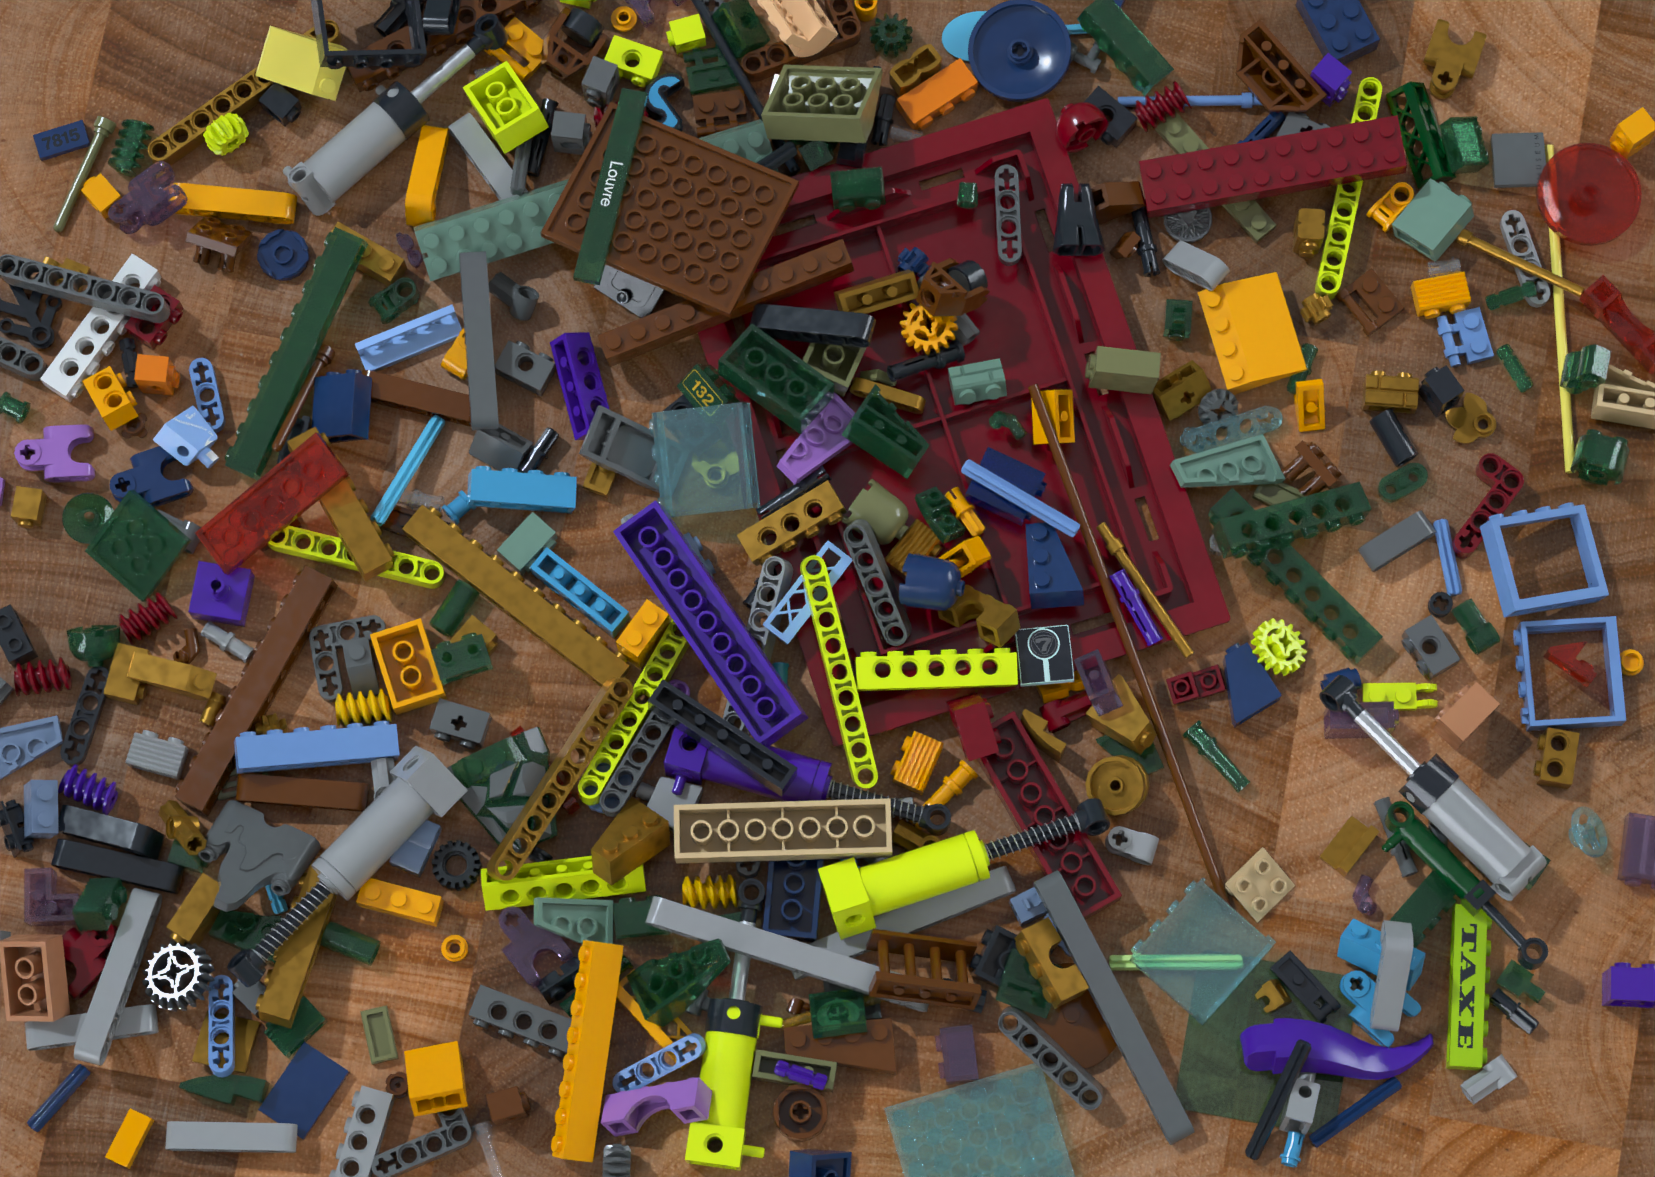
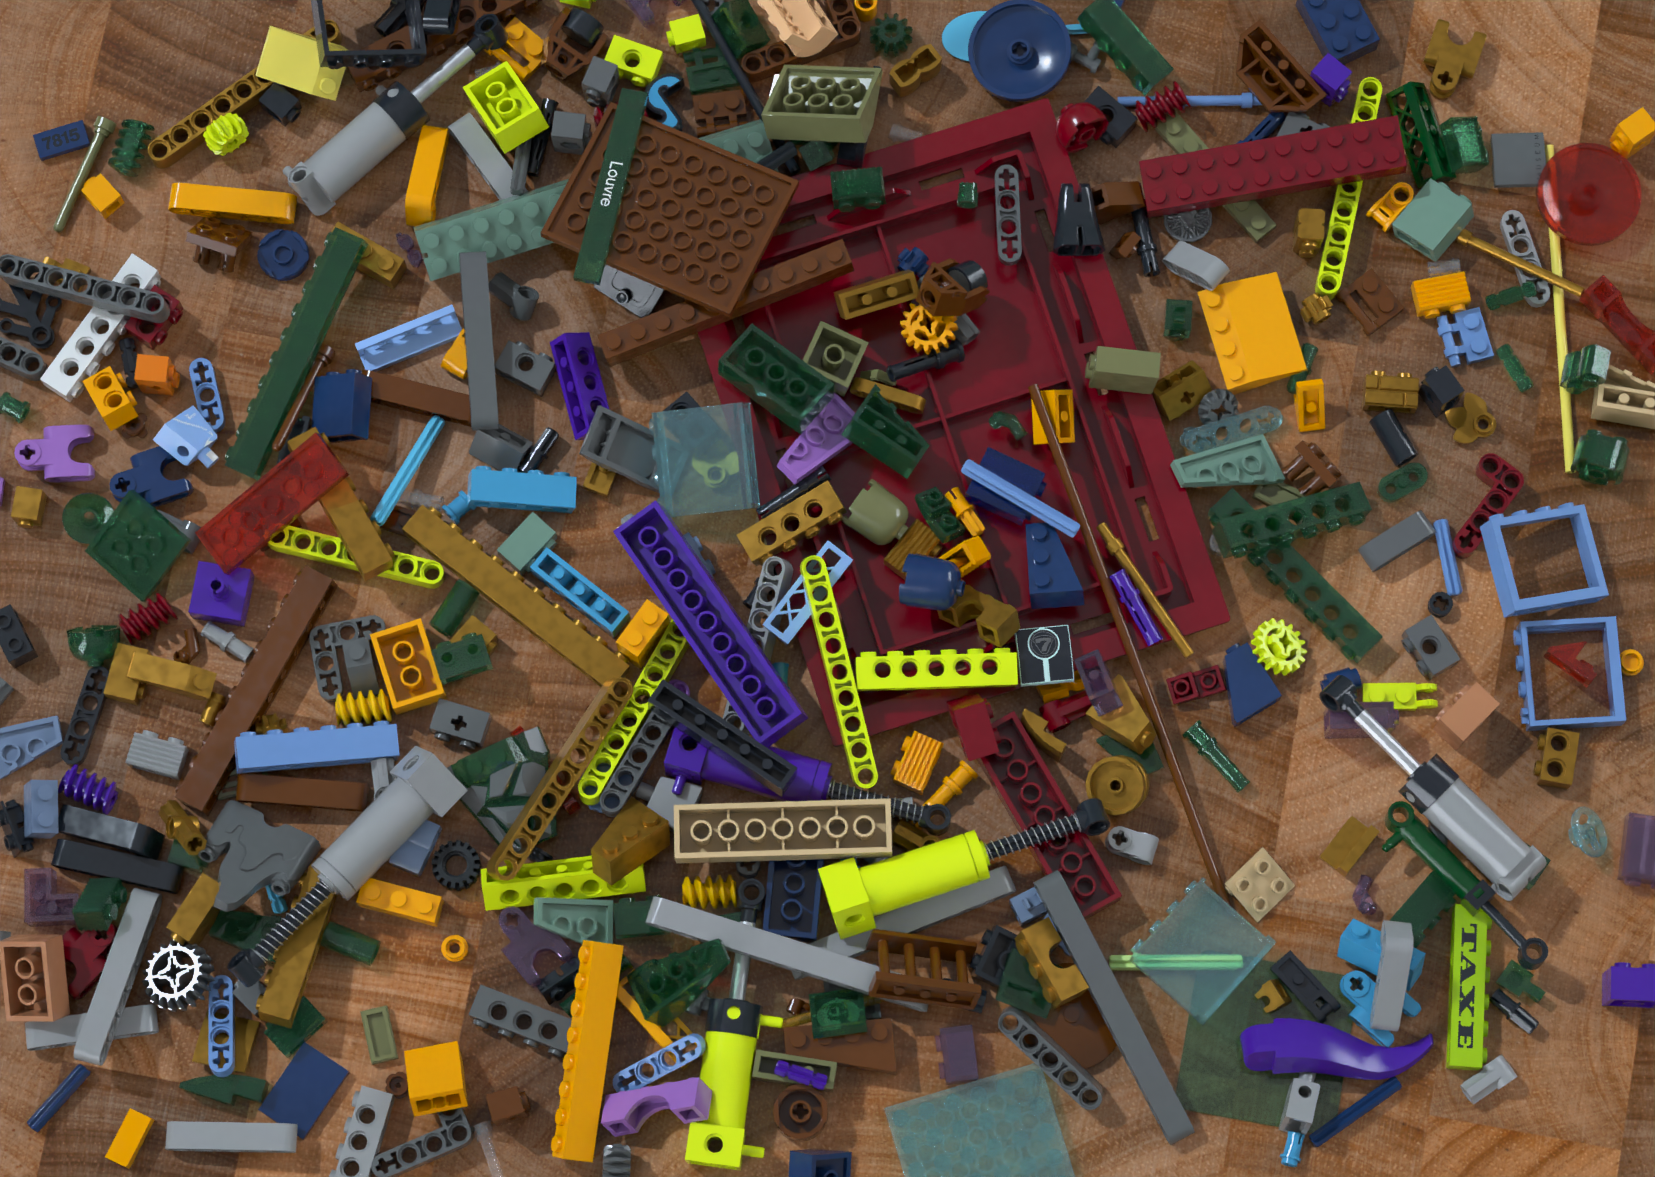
(42, 677): dark red piece -> none
(148, 199): clear purple piece -> none
(393, 301): clear green piece -> none
(627, 25): light orange plate -> none
(705, 387): clear green brick -> none
(814, 325): black beam -> none
(877, 569): dark grey beam -> none
(883, 119): black axle -> none
(937, 95): orange brick -> none
(977, 382): sand green brick -> none
(1278, 1099): black axle -> none
(1402, 850): dark grey pin -> none
(1479, 633): clear green piece -> none

